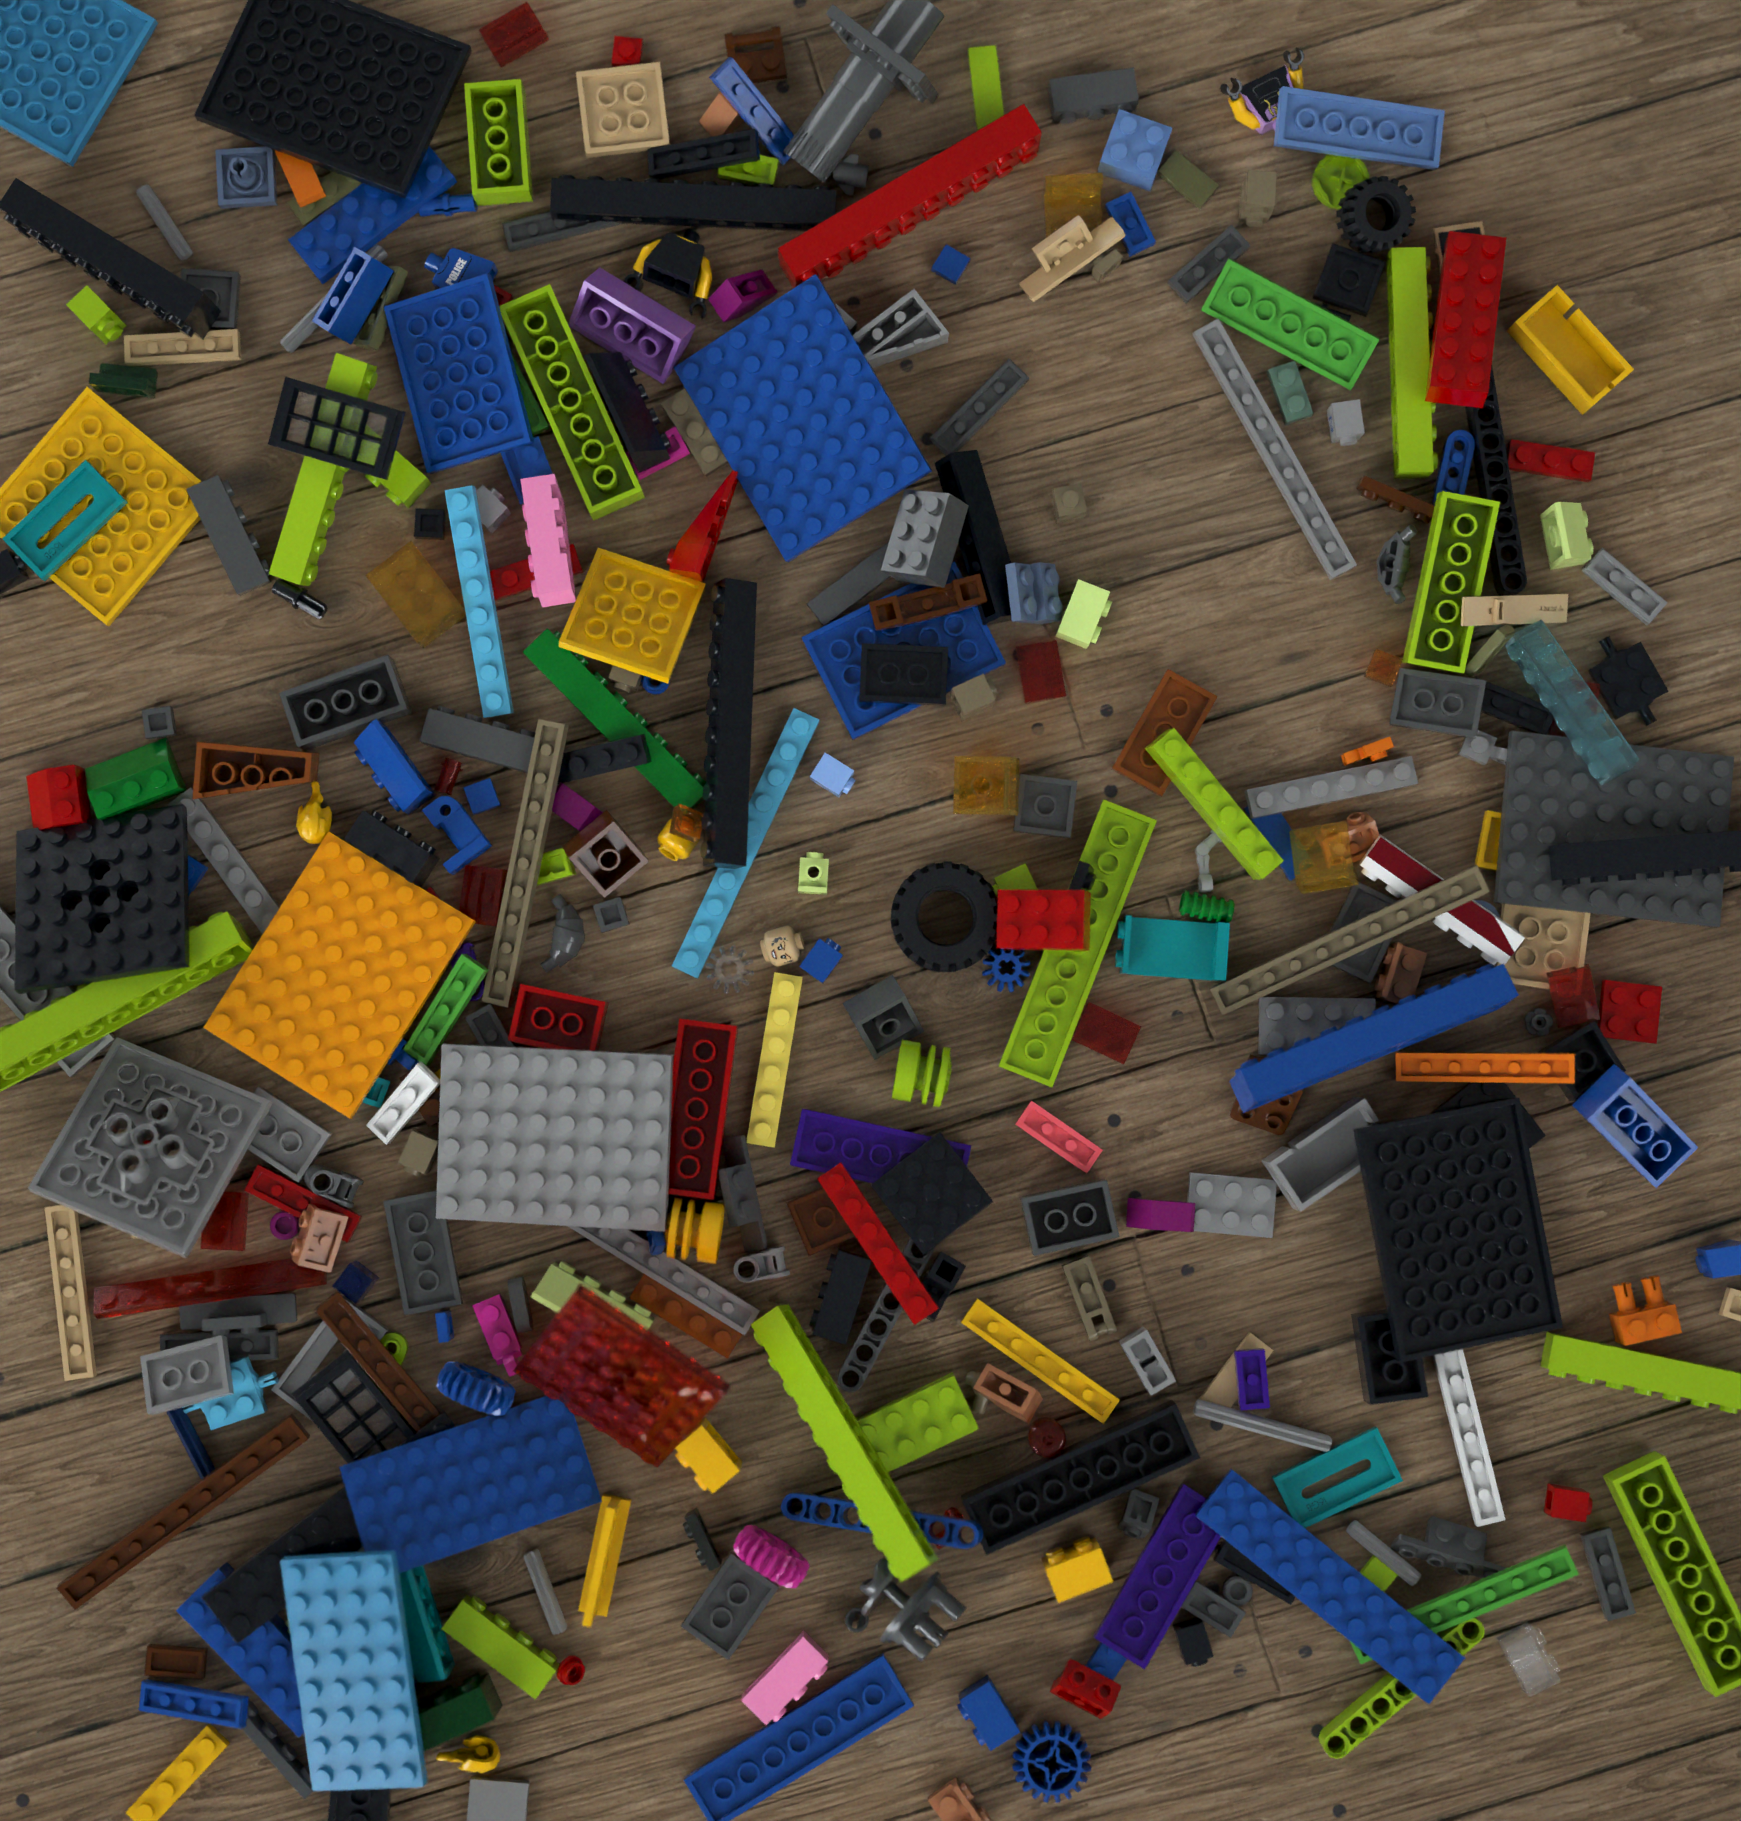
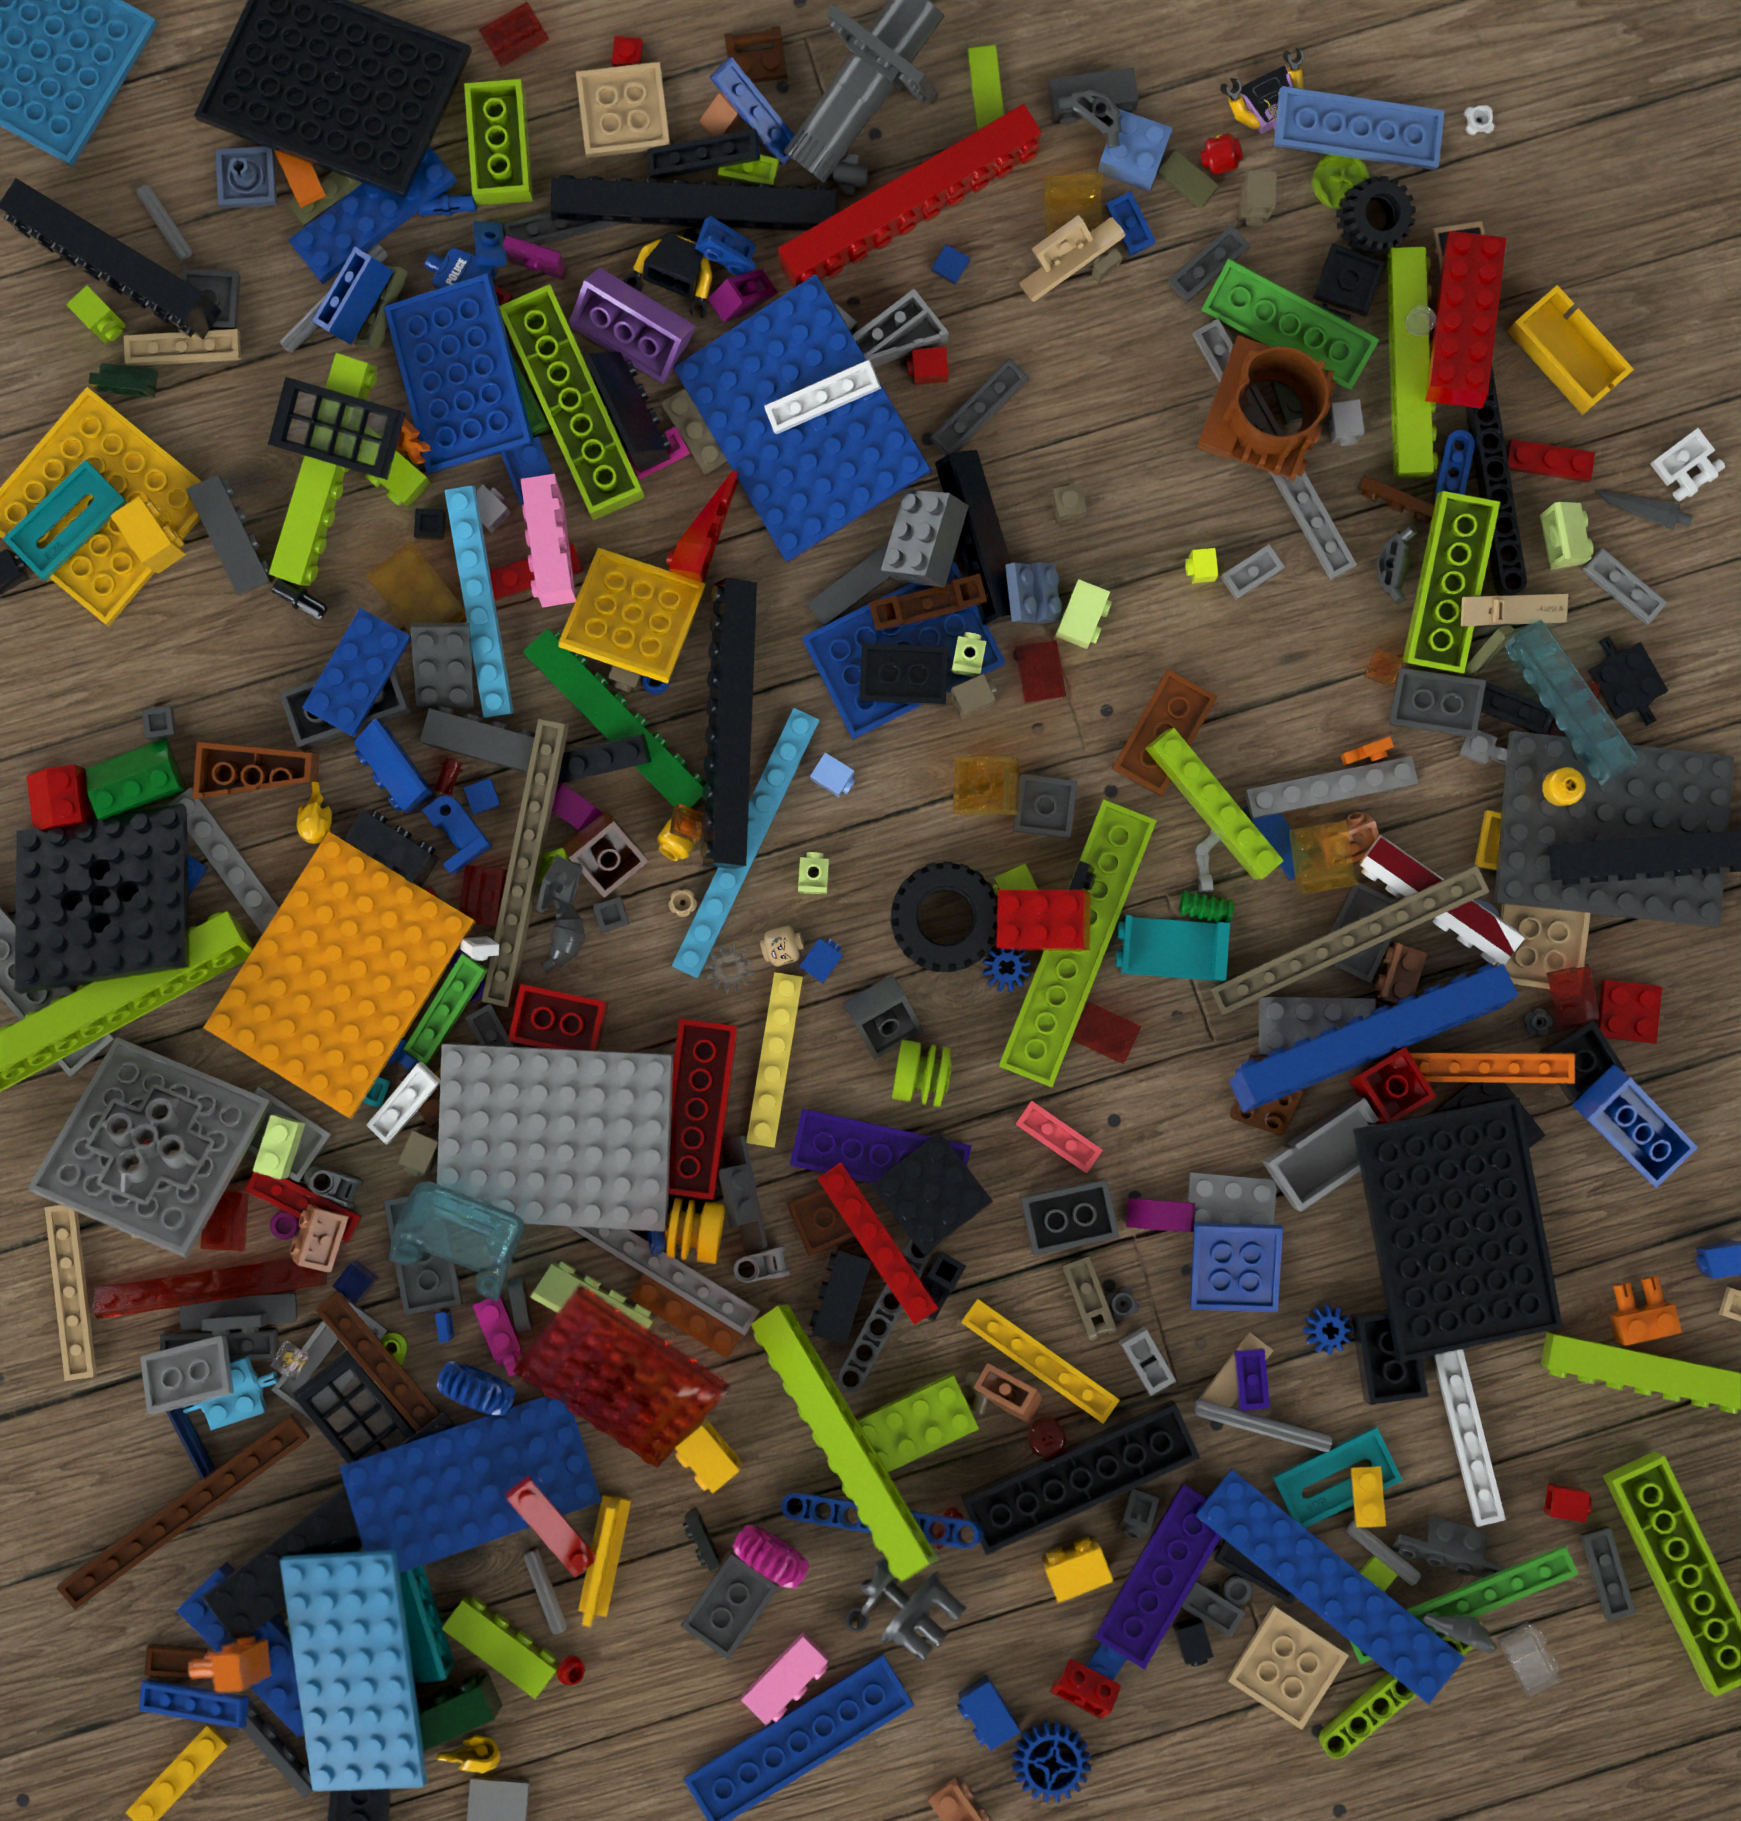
(148, 534): none -> yellow brick
(235, 1666): none -> orange brick
(279, 1146): none -> yellowish green brick
(289, 1360): none -> clear tile
(357, 672): none -> blue plate
(410, 445): none -> orange plate
(442, 664): none -> dark grey plate
(460, 1232): none -> clear light blue windscreen
(479, 947): none -> white plate
(489, 243): none -> blue plate
(534, 257): none -> magenta plate
(551, 1526): none -> plate
(559, 885): none -> dark grey hinge
(690, 902): none -> tan plate
(726, 247): none -> blue bracket
(822, 397): none -> white plate
(928, 366): none -> red brick
(964, 665): none -> yellowish green brick
(1098, 111): none -> dark grey piece
(1130, 1304): none -> dark grey plate
(1202, 565): none -> neon yellow plate
(1222, 153): none -> red head
(1233, 436): none -> dark orange hose
(1236, 1267): none -> blue plate
(1252, 572): none -> light grey plate
(1287, 1667): none -> tan plate
(1323, 1340): none -> blue gear
(1368, 1497): none -> yellow plate
(1393, 1087): none -> red slope
(1420, 320): none -> clear tile
(1463, 1628): none -> dark grey piece
(1484, 114): none -> white plate
(1564, 786): none -> yellow head
(1654, 510): none -> dark grey bar
(1681, 458): none -> white plate

